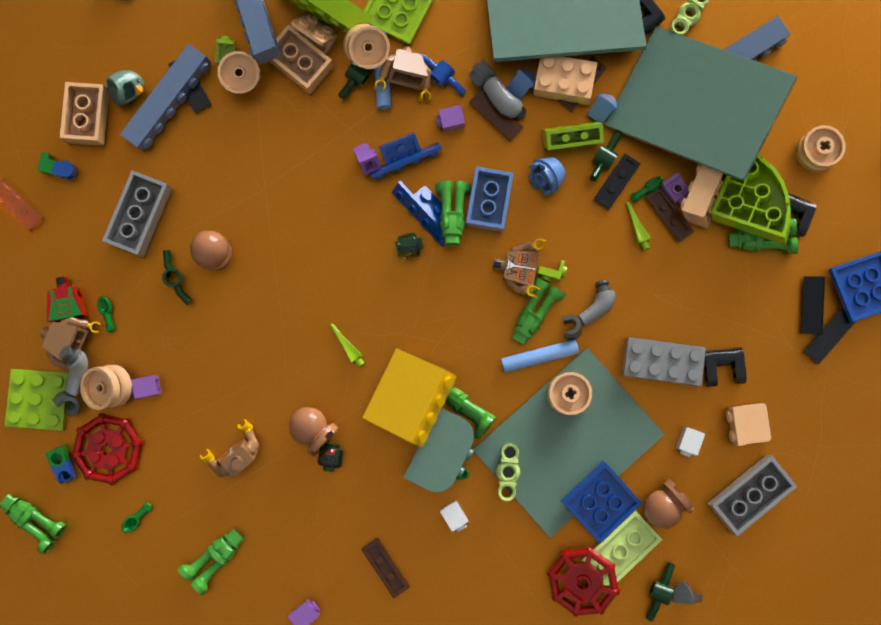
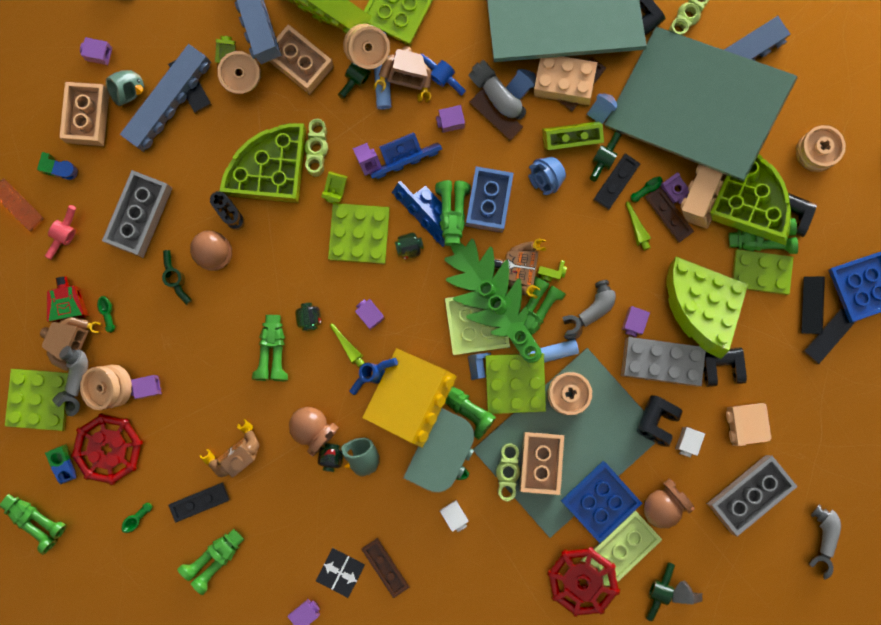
(61, 232): none -> coral piece
(96, 51): none -> medium lavender brick
(199, 502): none -> black tile
(225, 209): none -> black connector
(268, 165): none -> lime brick
(271, 337): none -> bright green piece
(308, 317): none -> clear green head
(315, 32): light nougat bracket -> none
(316, 138): none -> yellowish green piece
(334, 187): none -> lime bracket
(340, 572): none -> black sticker
(359, 233): none -> lime plate
(364, 458): none -> sand green piece
(365, 373): none -> blue piece
(369, 313): none -> medium lavender brick
(468, 335): none -> yellowish green plate
(477, 366): none -> medium blue tile
(491, 294): none -> bright green plant
(515, 384): none -> lime plate
(541, 463): none -> light nougat brick
(635, 321): none -> medium lavender brick
(648, 424): none -> black connector
(705, 304): none -> lime brick
(763, 271): none -> lime plate
(831, 530): none -> light grey piece

